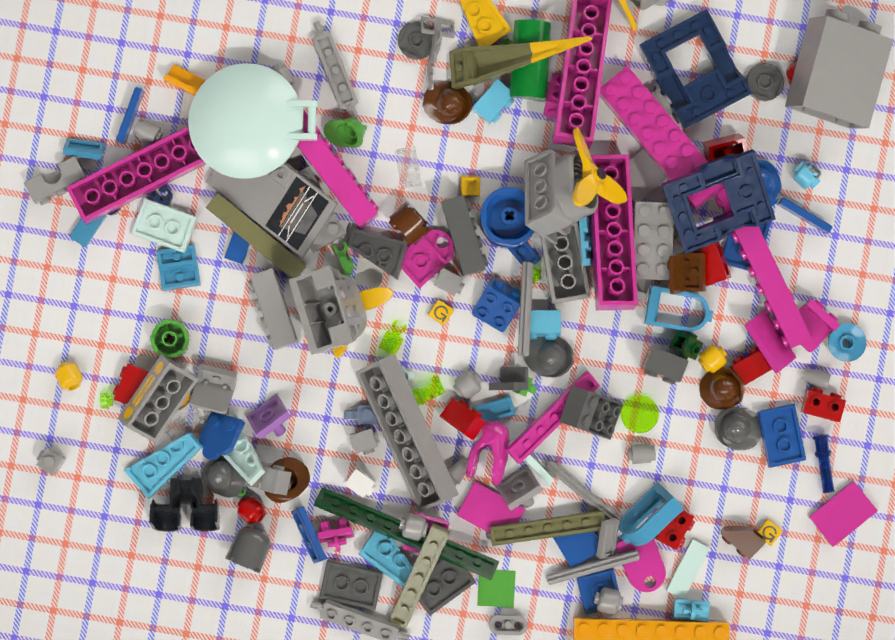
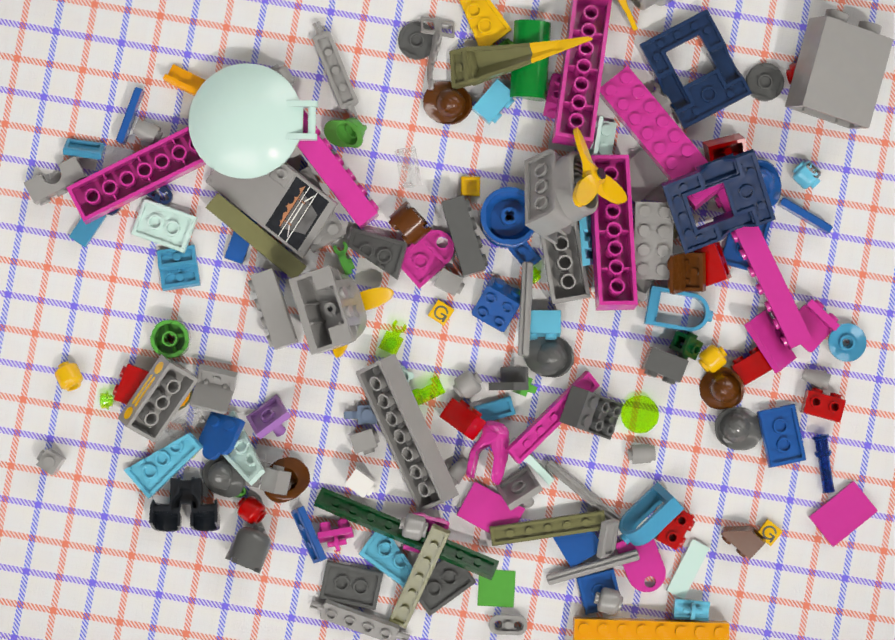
(603, 137): none -> light aqua bracket

